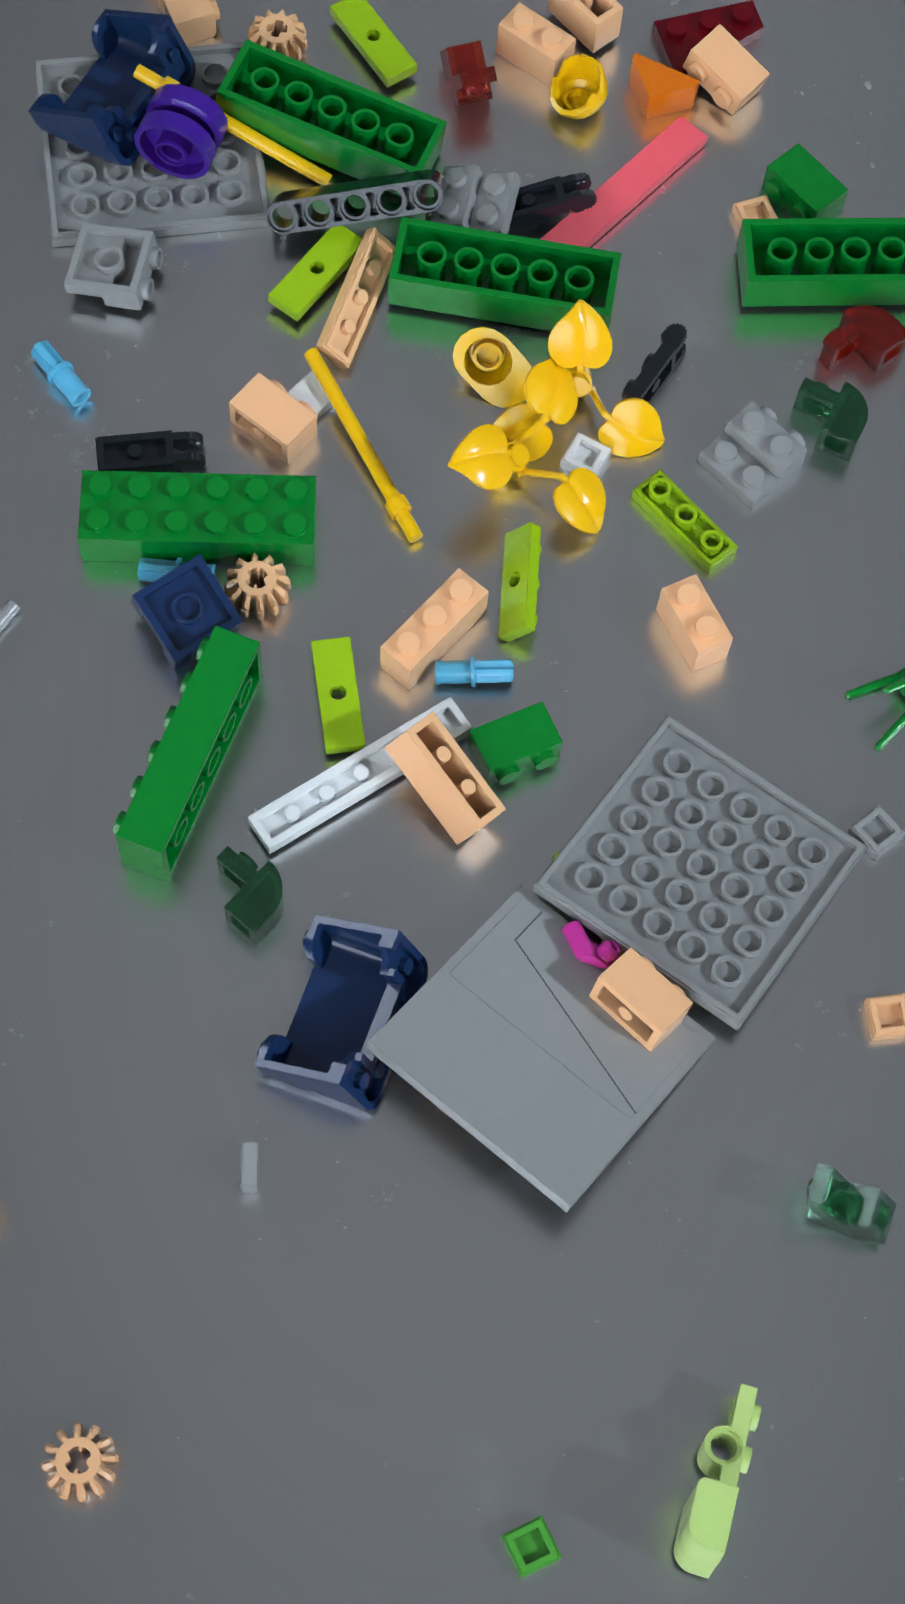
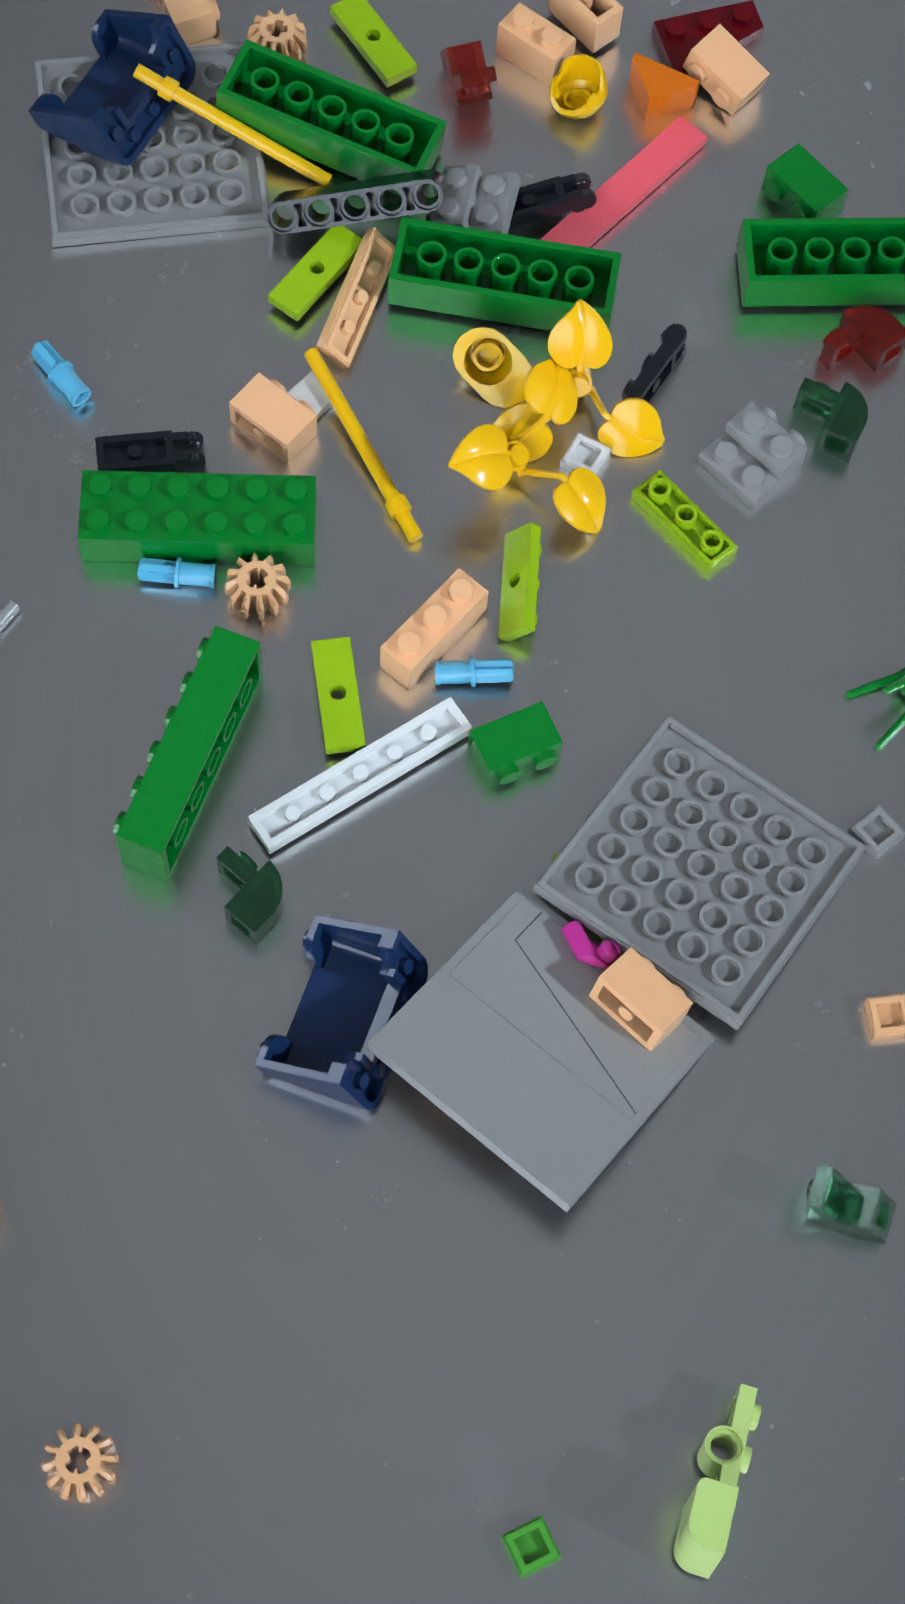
(114, 265): light grey plate -> none
(181, 131): dark purple wheel -> none
(185, 609): dark blue panel -> none
(249, 1168): light grey tile -> none
(445, 778): light nougat brick -> none
(694, 623): light nougat brick -> none
(753, 208): light nougat tile -> none

